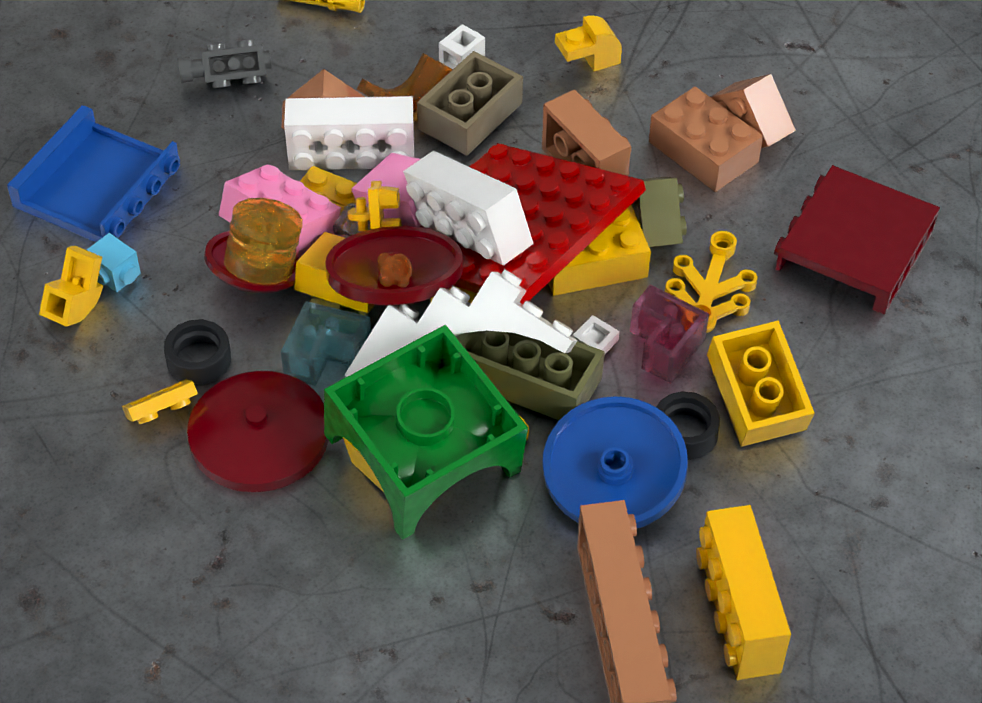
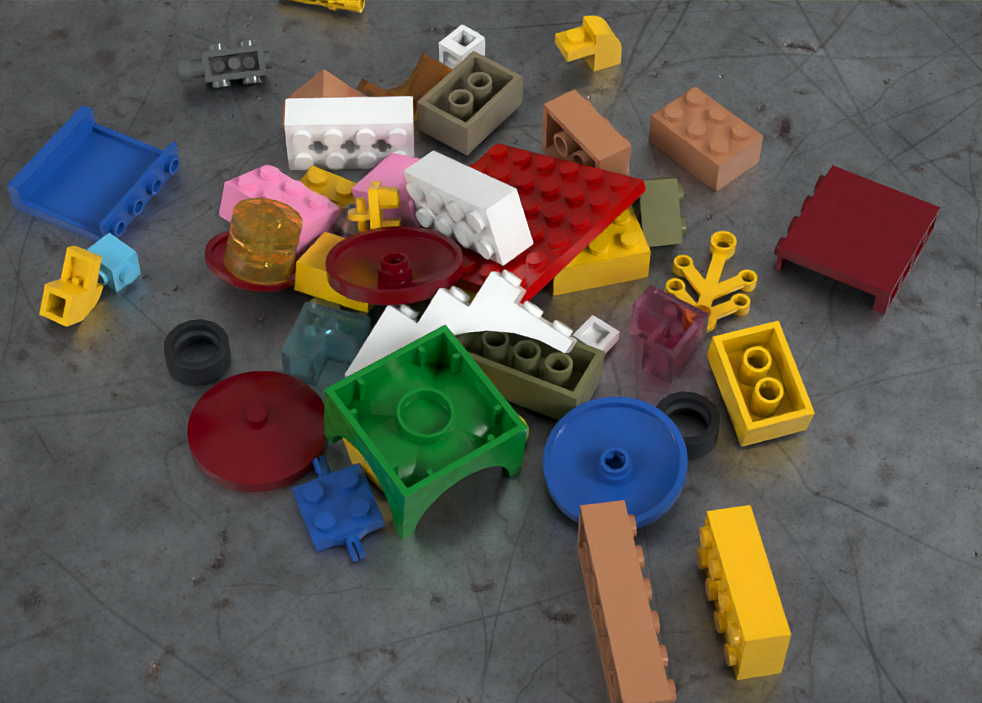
(146, 408): yellow plate -> none
(338, 508): none -> blue plate
(401, 267): clear orange plate -> none
(759, 106): brick -> none

